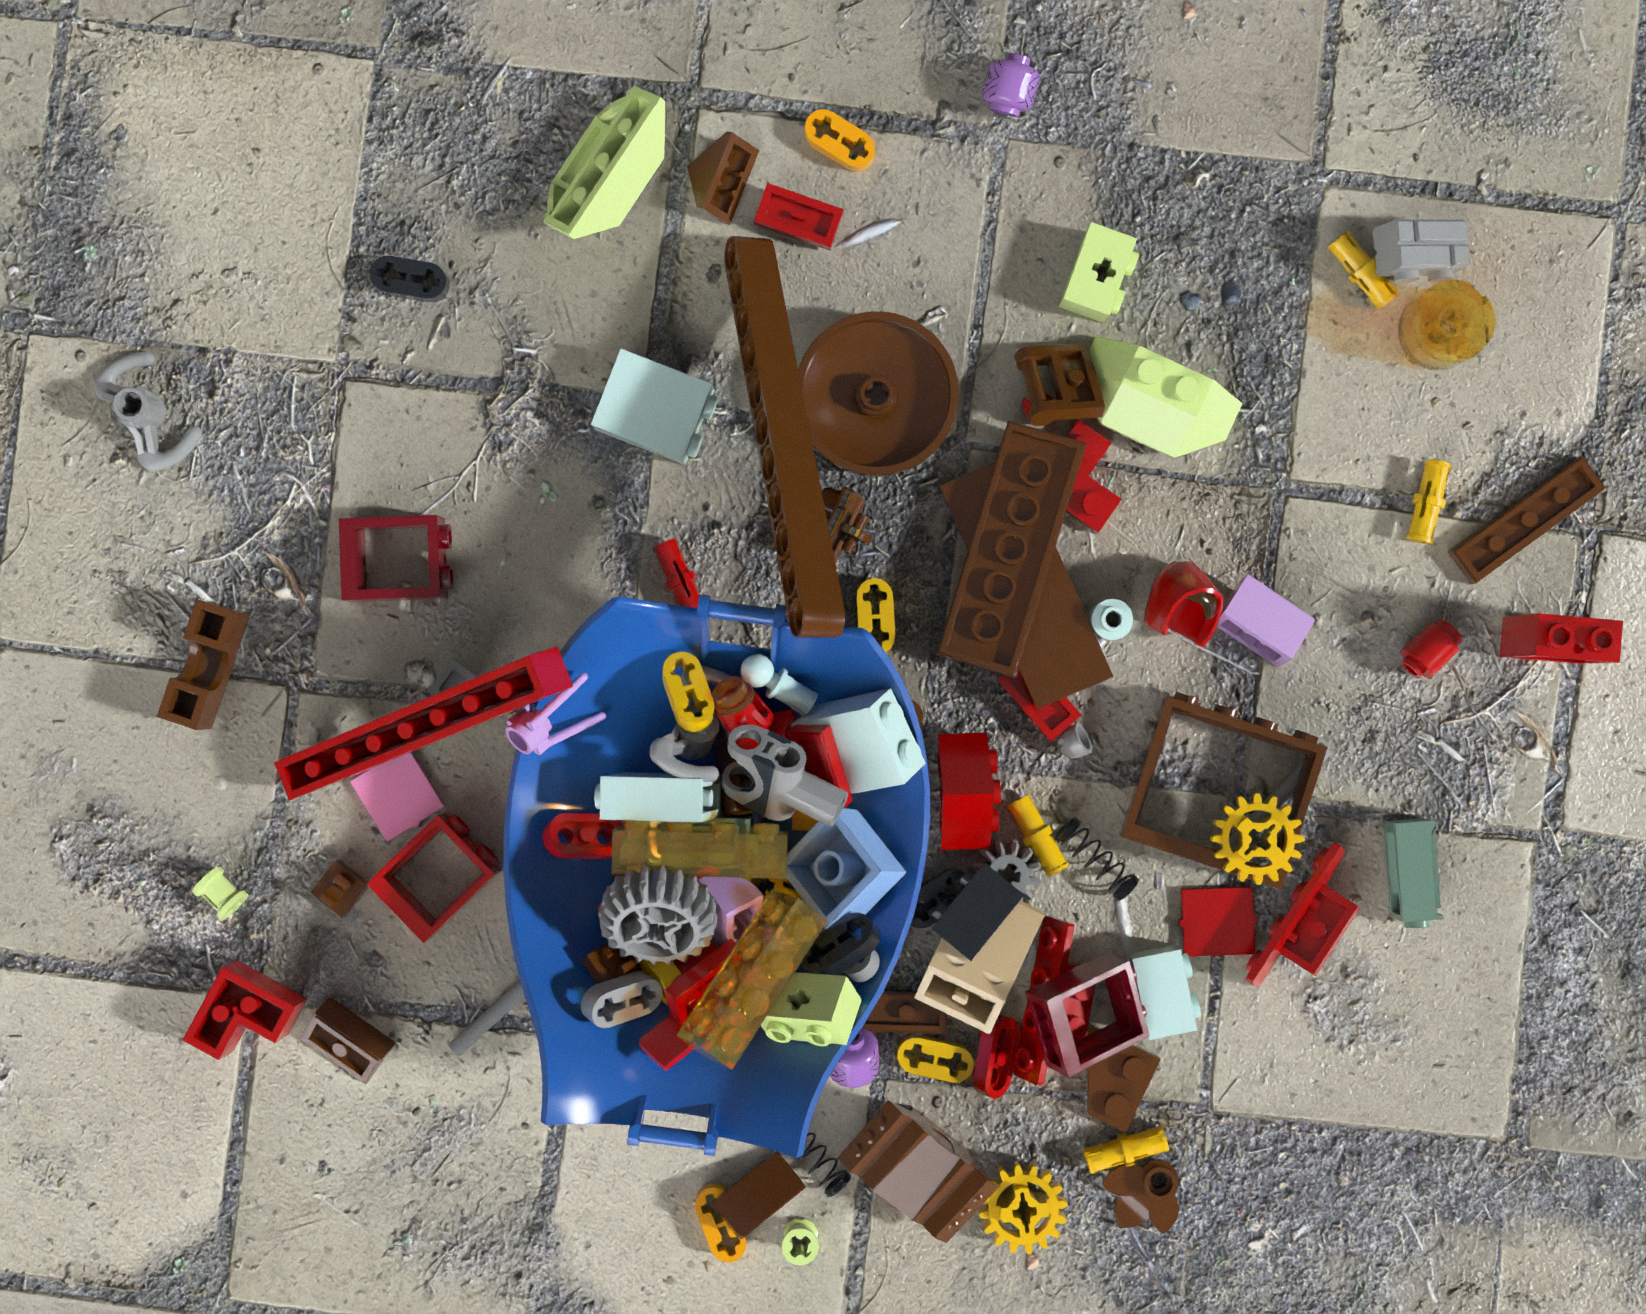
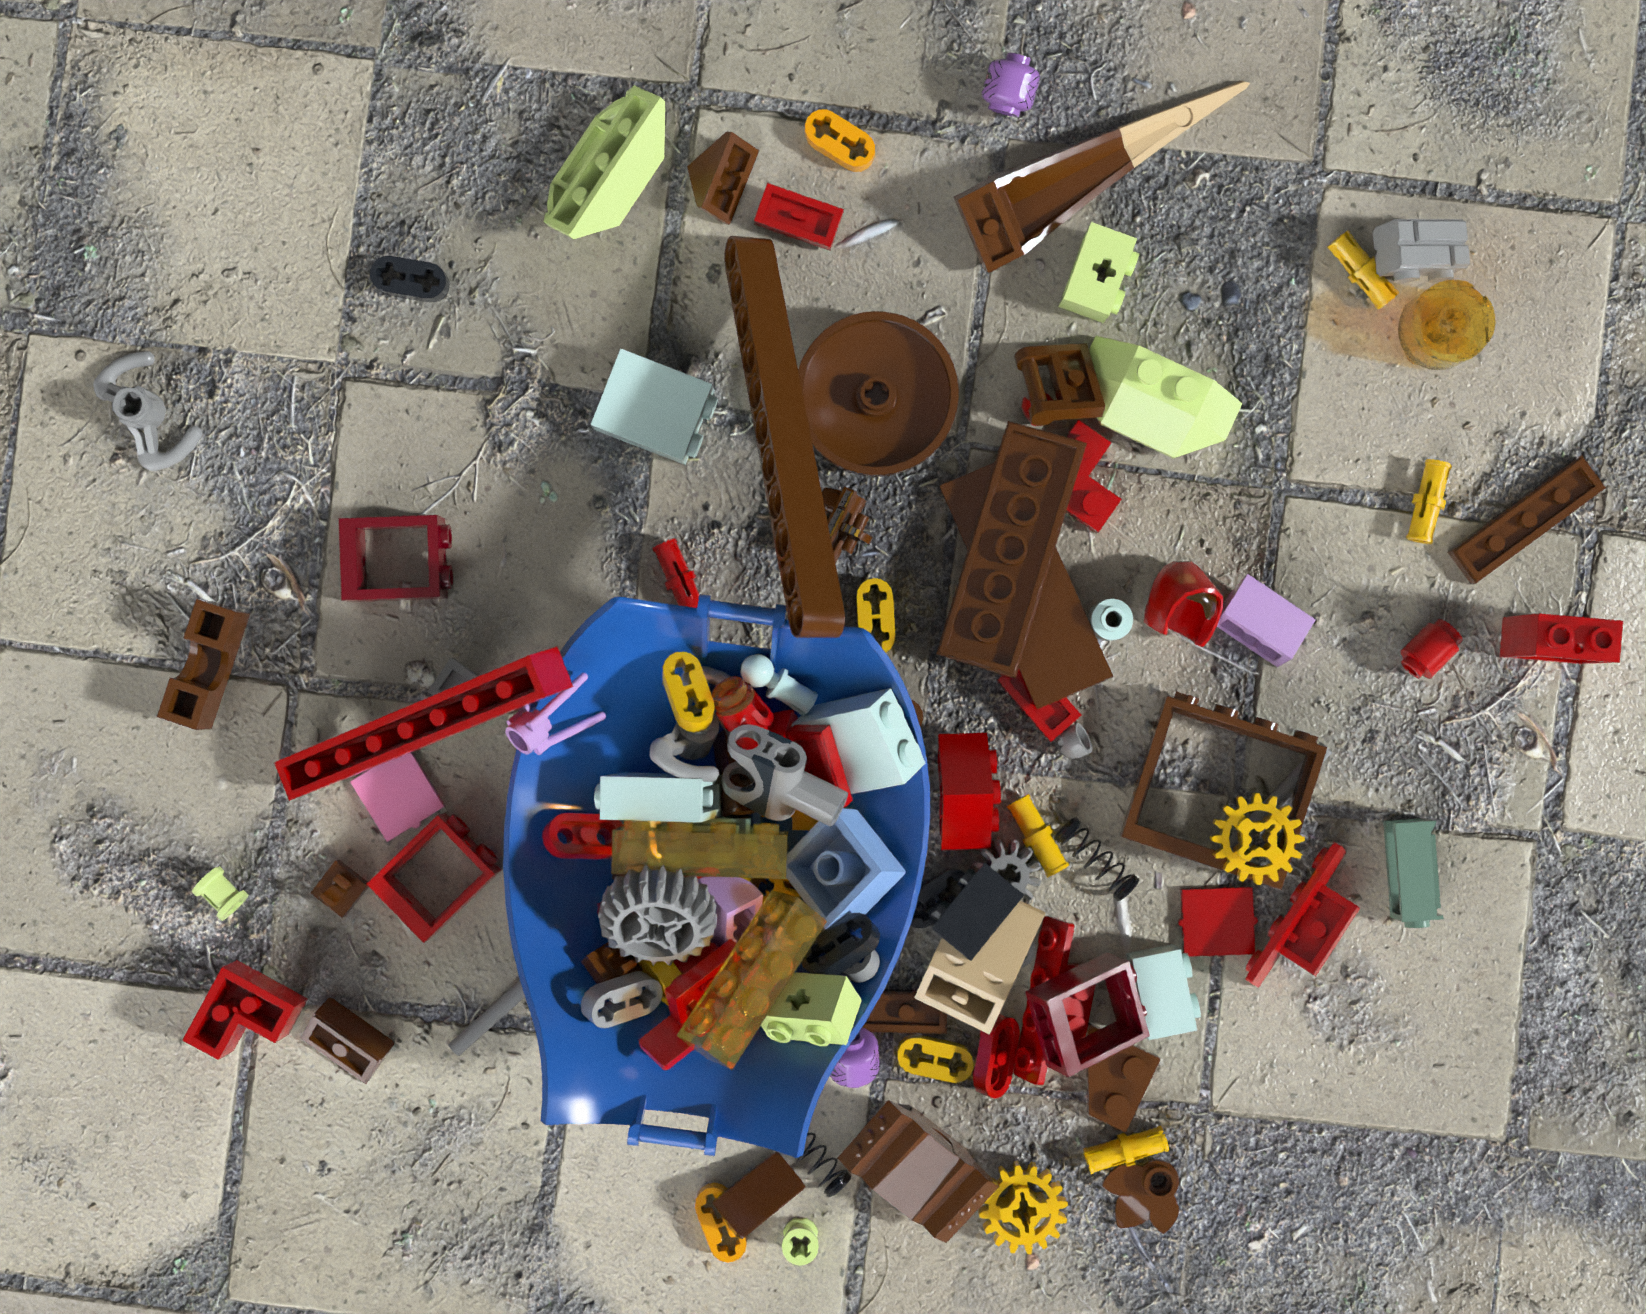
(1032, 199): none -> reddish brown plate

